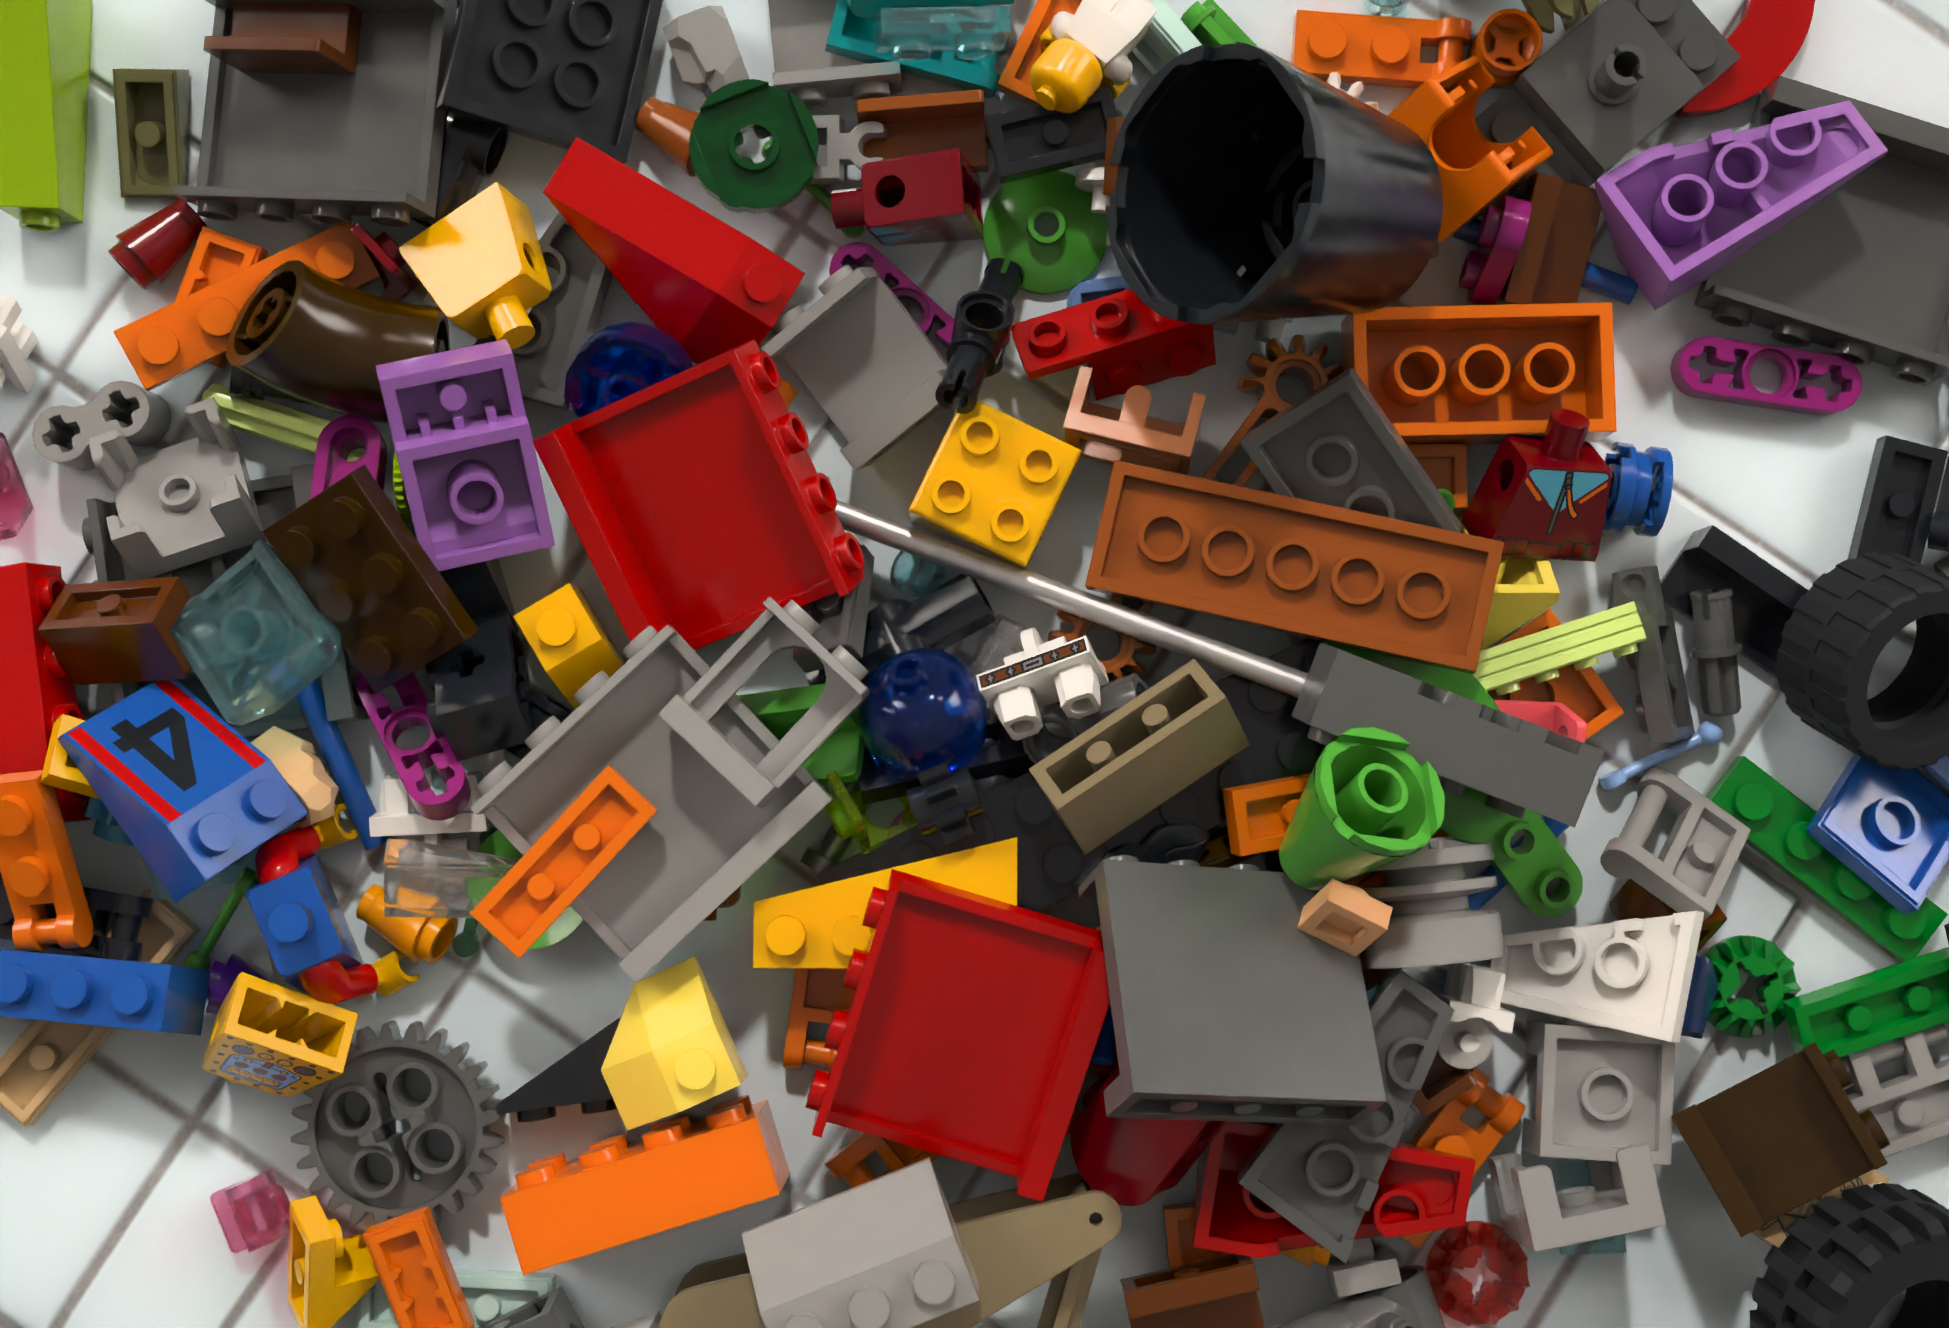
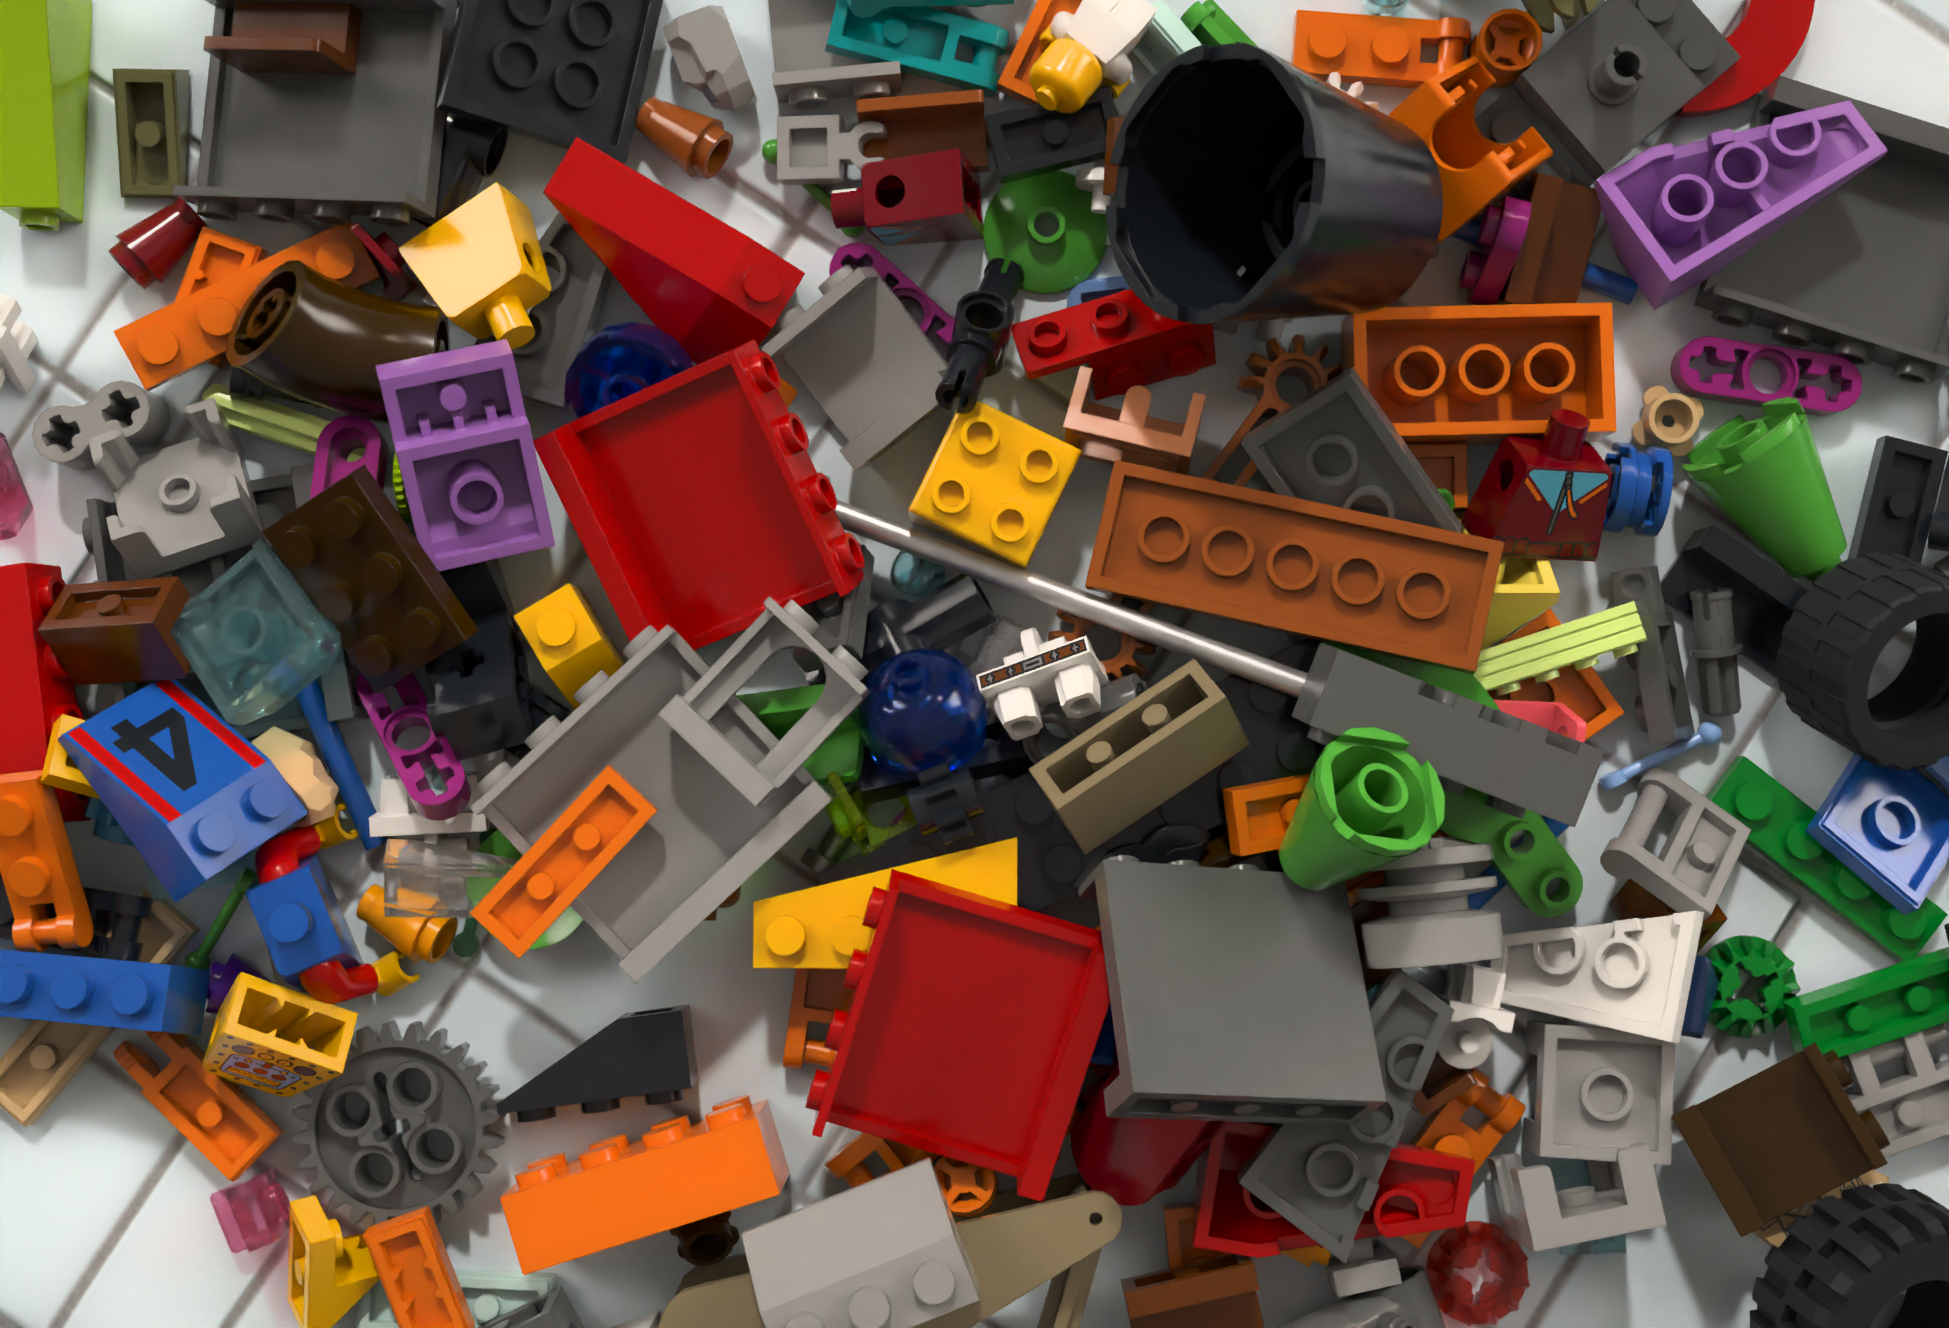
(200, 1104): none -> orange hinge
(670, 1047): light yellow slope -> none
(706, 1240): none -> dark brown plate
(771, 114): dark green plate -> none
(918, 31): clear light blue plate -> none
(959, 1178): none -> orange wheel
(1345, 917): light nougat plate -> none
(1685, 415): none -> tan plate
(1773, 487): none -> bright green cone

